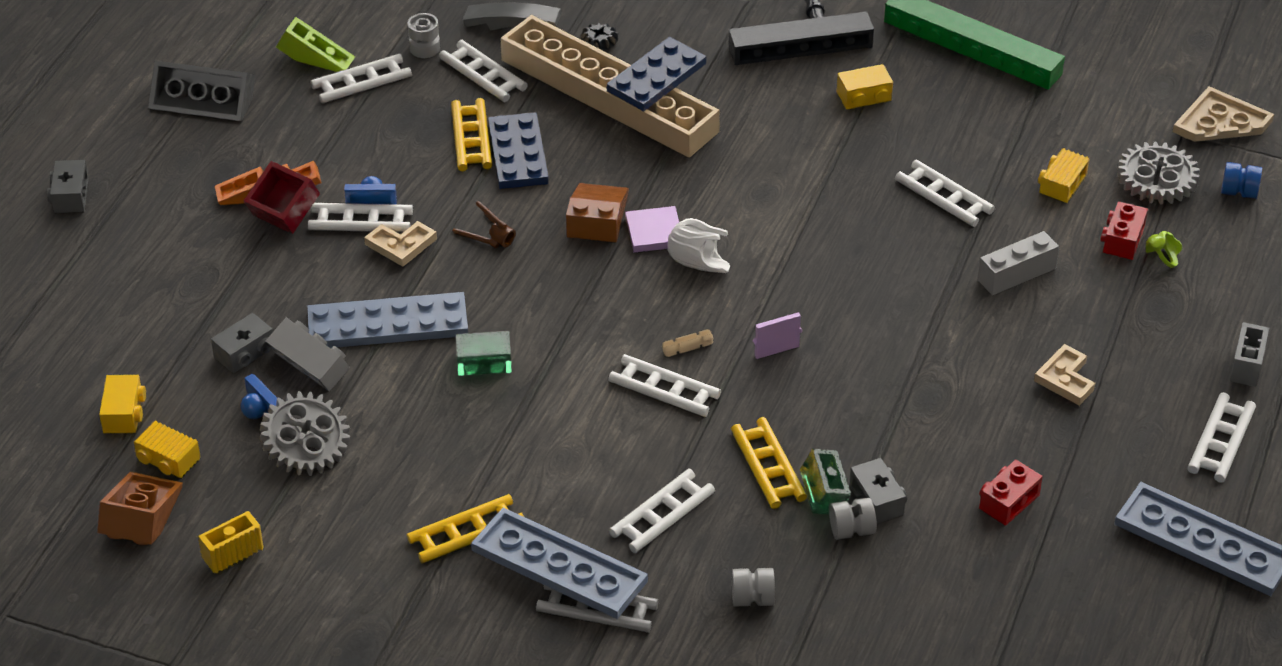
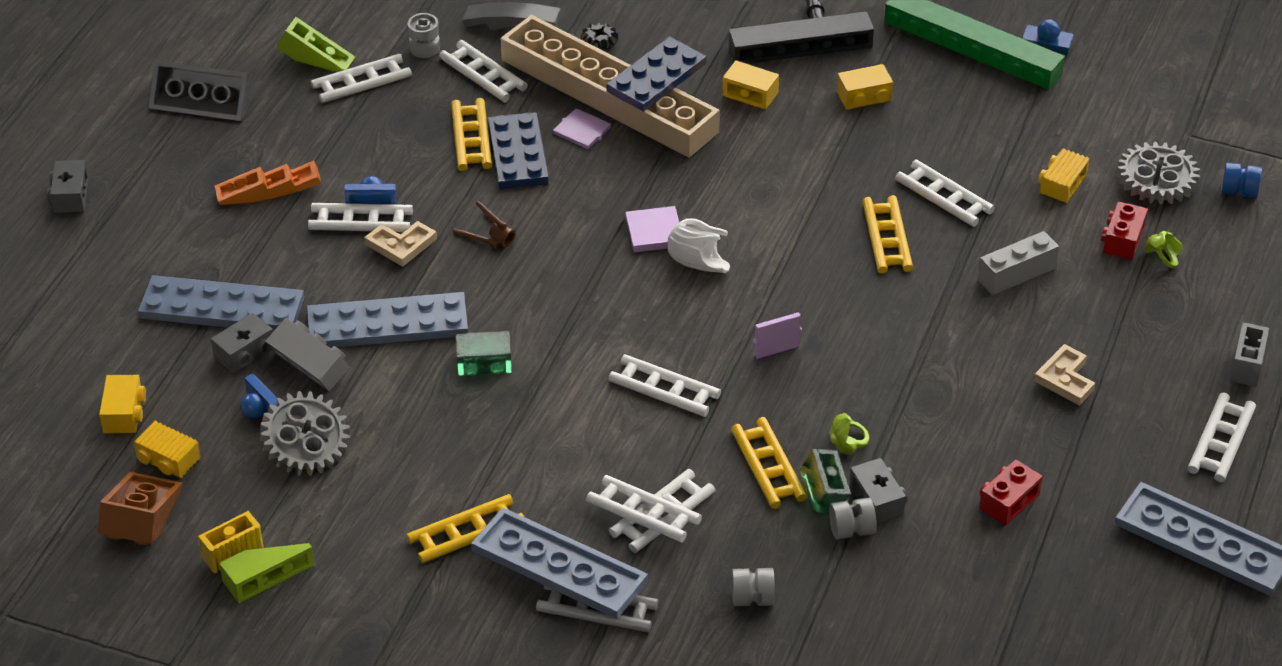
(217, 302): none -> sand blue plate
(262, 568): none -> lime slope
(281, 197): dark red piece -> none
(582, 128): none -> lavender piece
(596, 212): dark orange slope -> none
(650, 520): none -> white bar
(687, 343): tan axle -> none
(750, 85): none -> yellow brick
(839, 434): none -> lime piece
(879, 243): none -> yellow bar
(1049, 36): none -> blue tile
(1220, 117): tan plate -> none

